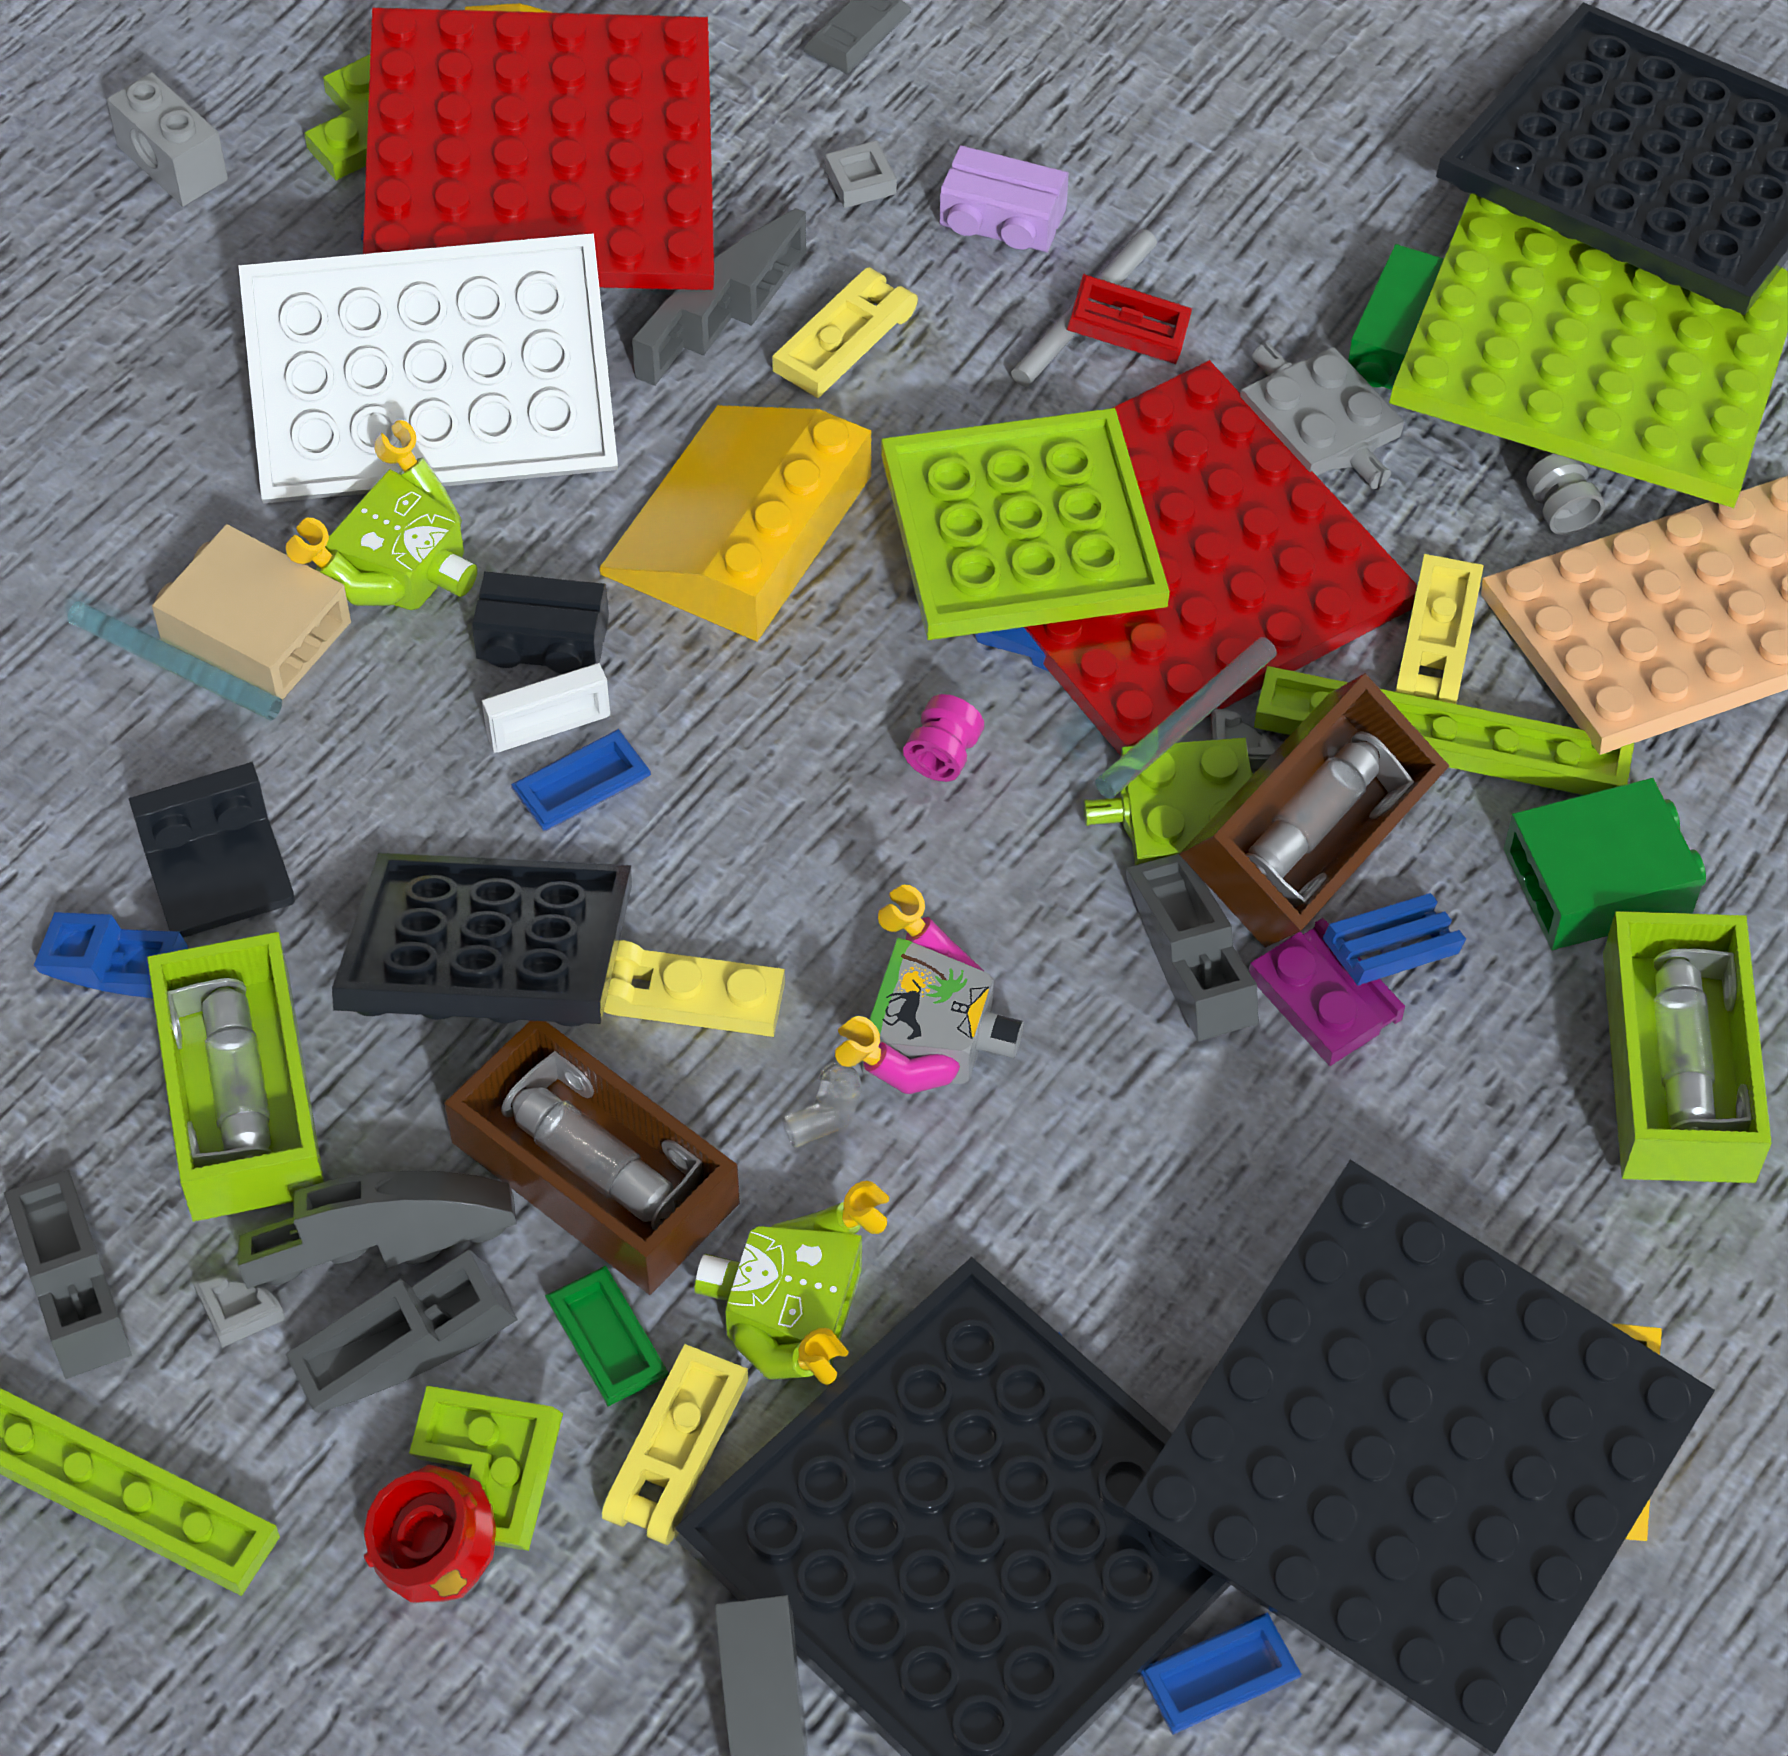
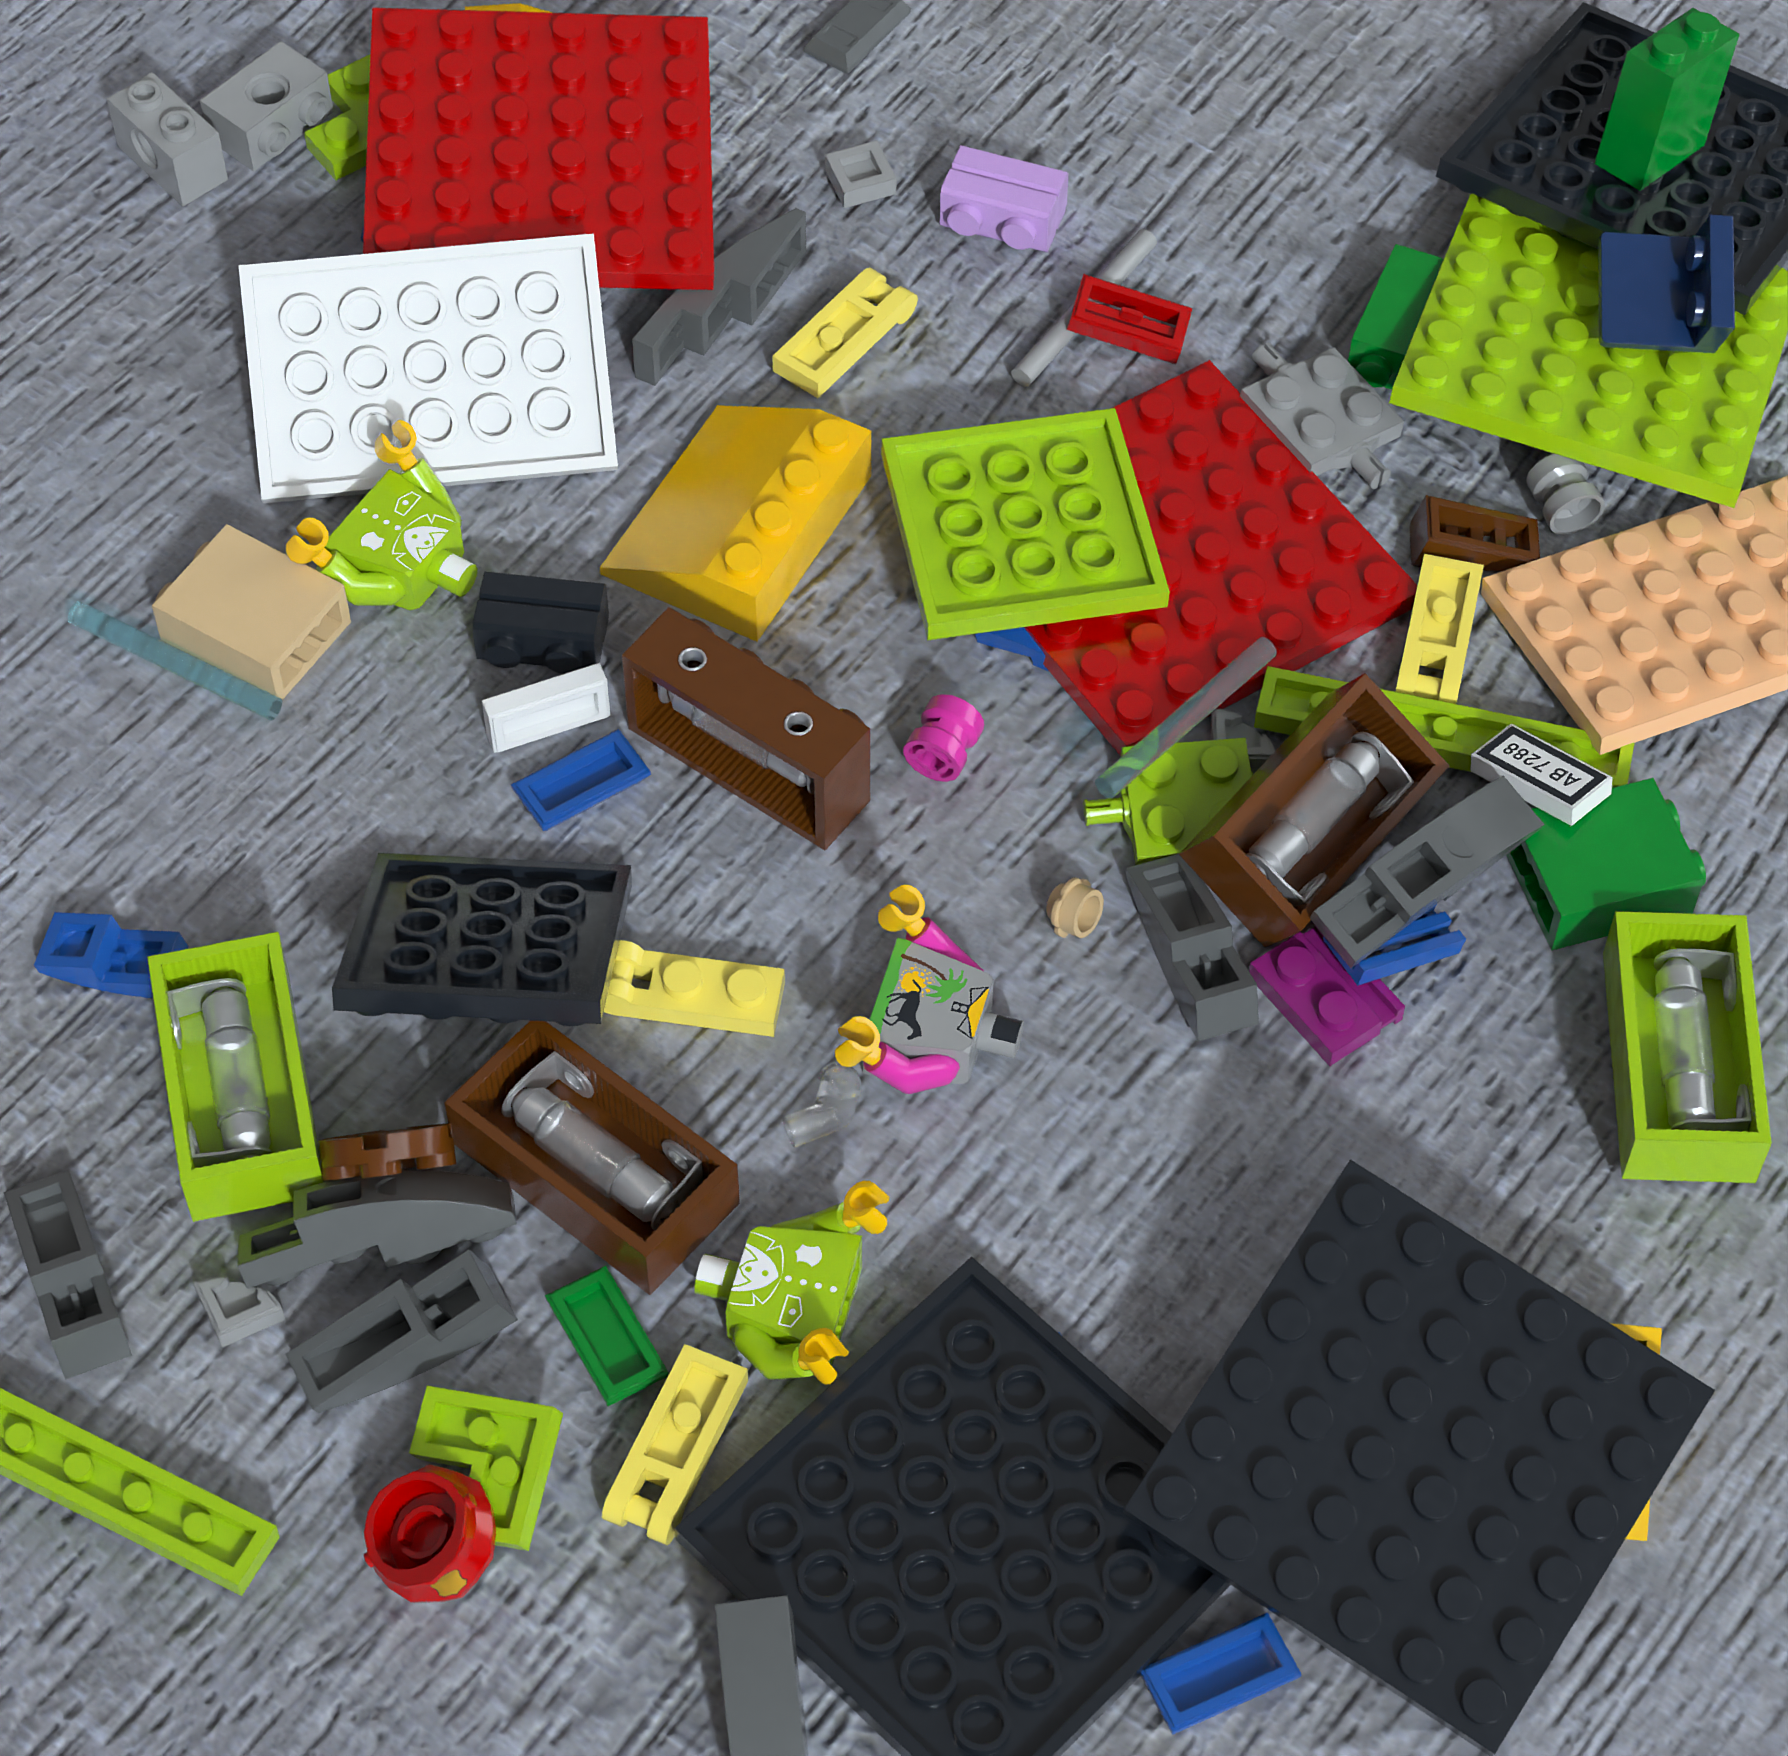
(212, 850): black bracket -> none
(268, 105): none -> light grey brick
(387, 1151): none -> reddish brown plate
(747, 727): none -> reddish brown piece
(1075, 908): none -> tan plate
(1426, 870): none -> dark grey slope
(1440, 521): none -> reddish brown slope
(1542, 774): none -> tile
(1666, 98): none -> green brick
(1667, 289): none -> dark blue bracket

